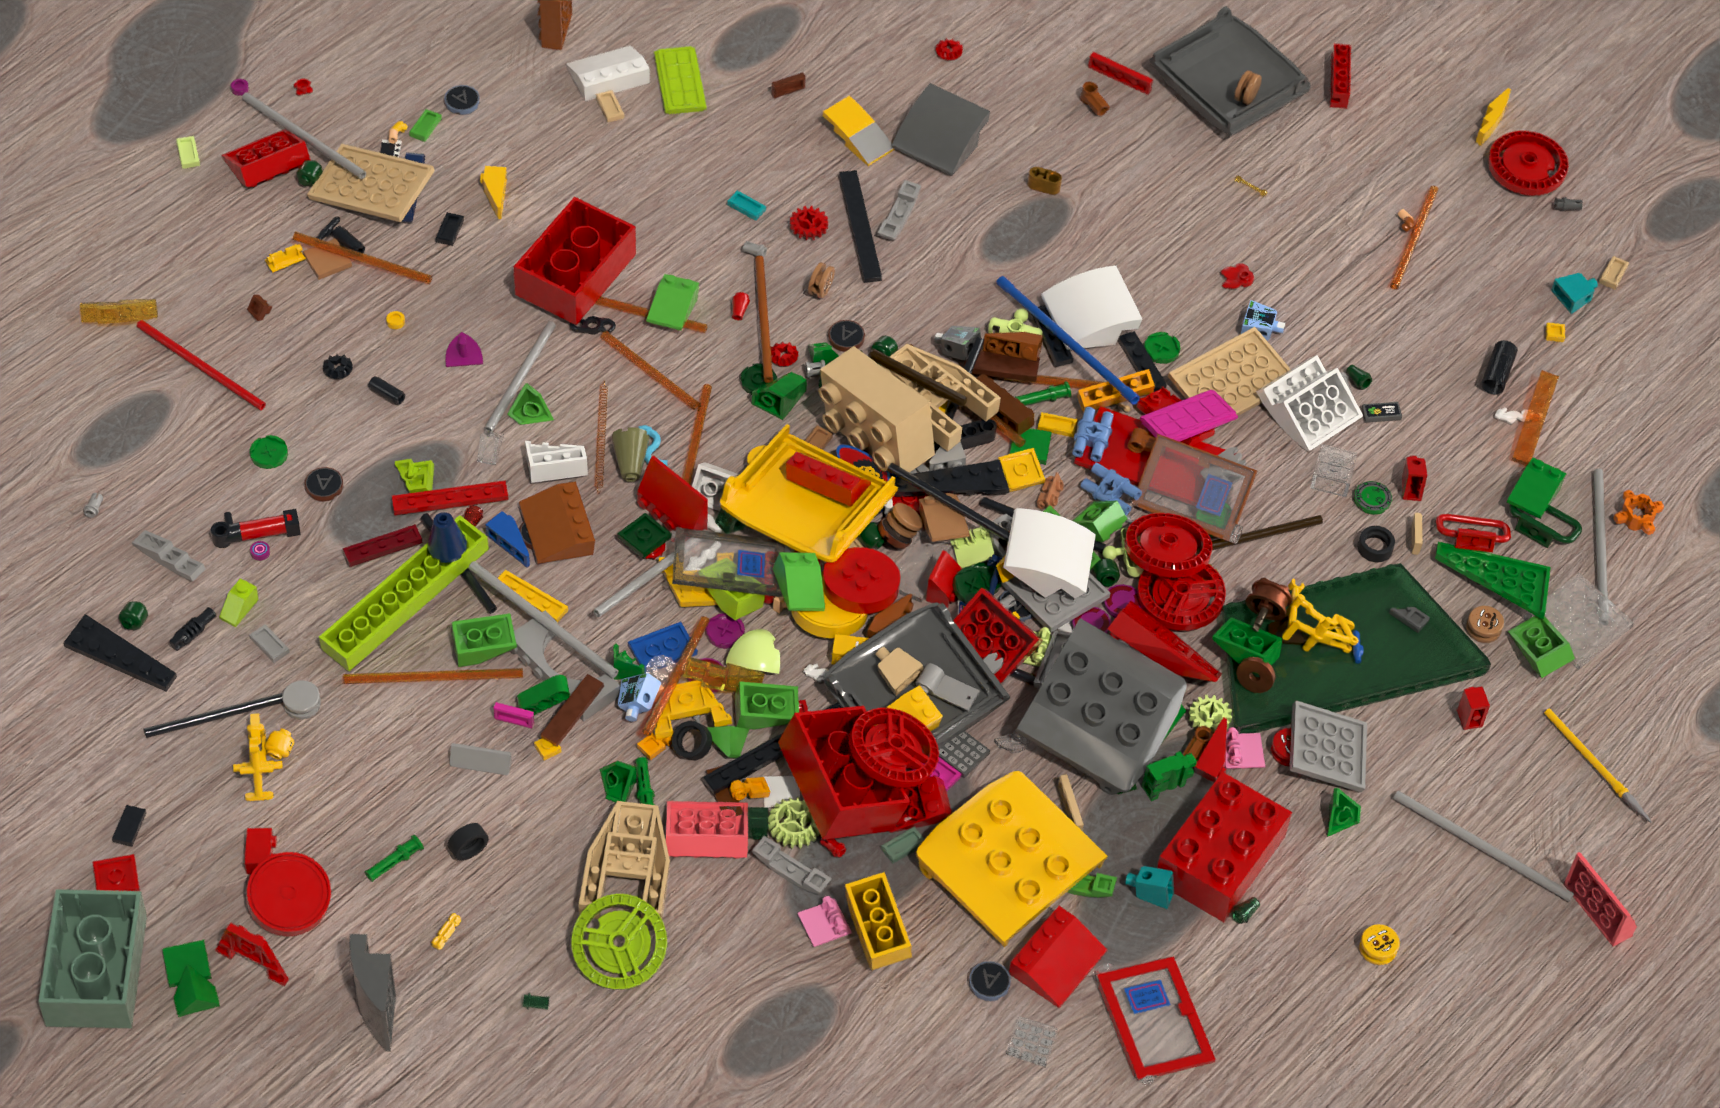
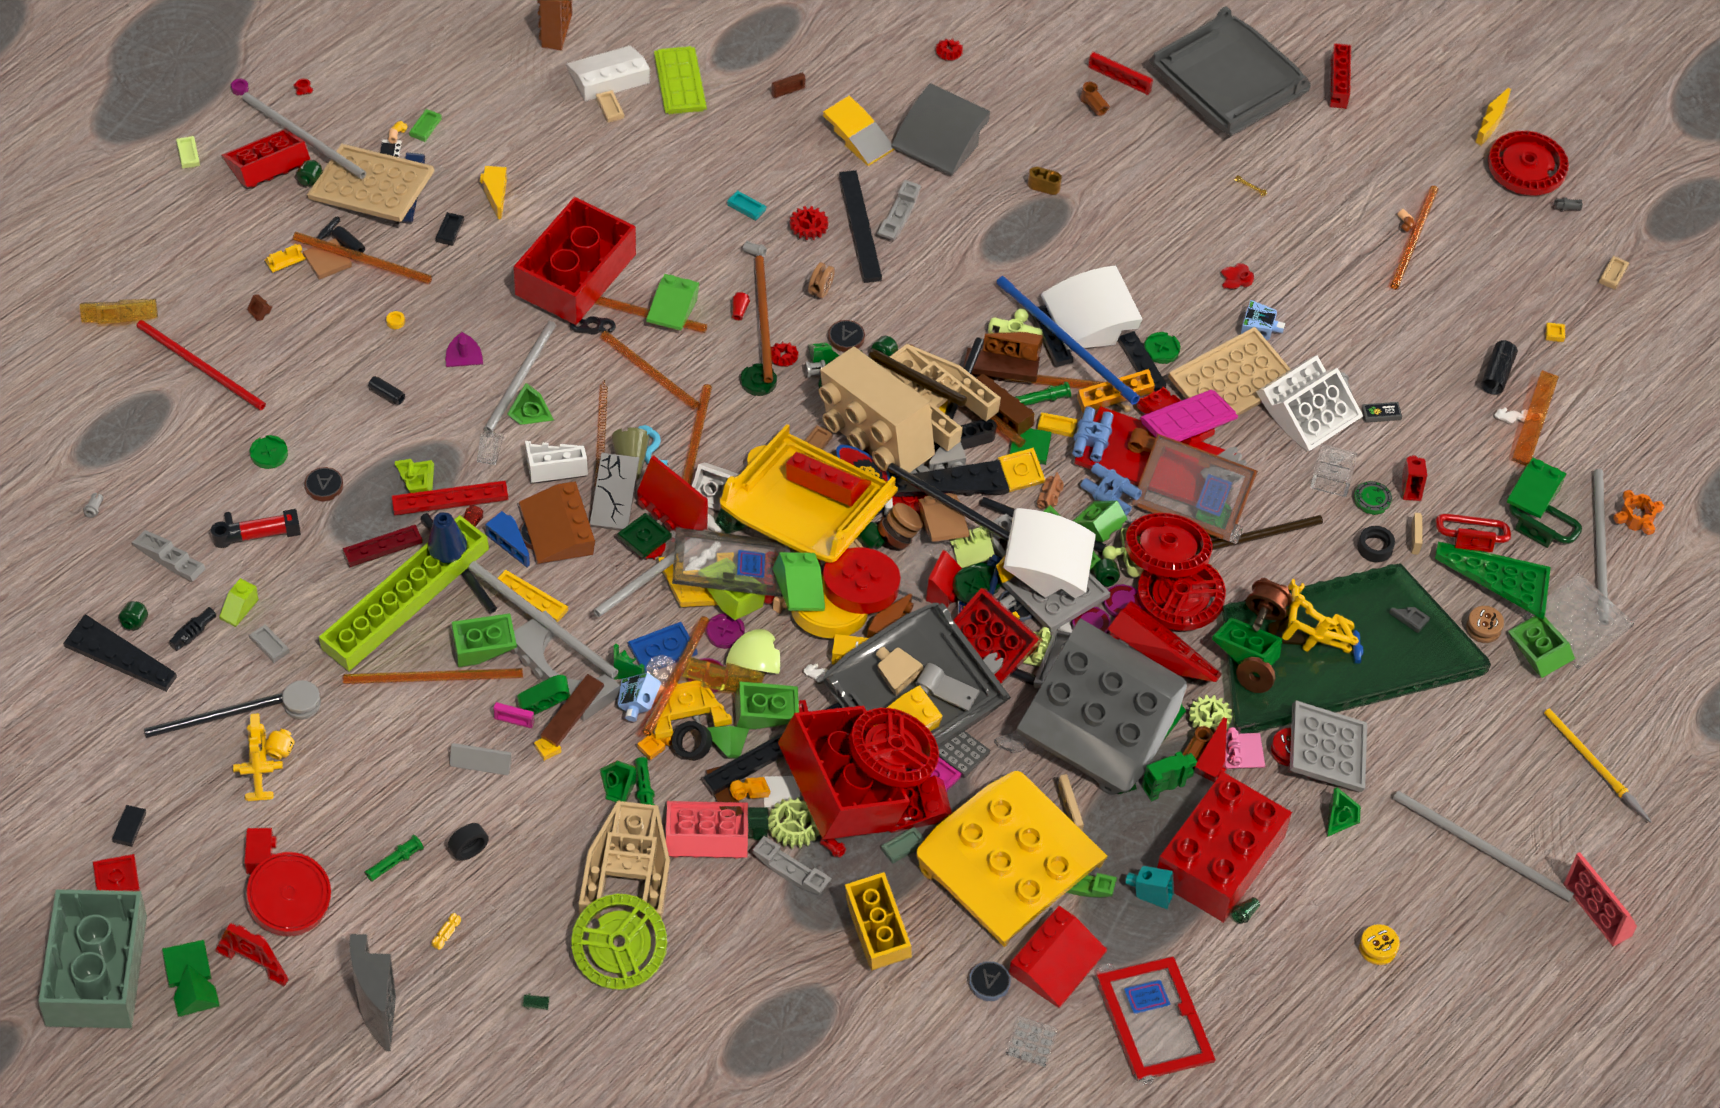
(260, 550): magenta tile -> none
(339, 372): black gear -> none
(462, 99): tile -> none
(614, 491): none -> light grey tile
(780, 394): green slope -> none
(824, 922): bright pink hinge -> none
(958, 341): dark grey torso -> none
(1248, 87): medium nougat head -> none
(1360, 377): dark green cone -> none
(1473, 708): red brick -> none
(1574, 291): teal torso -> none

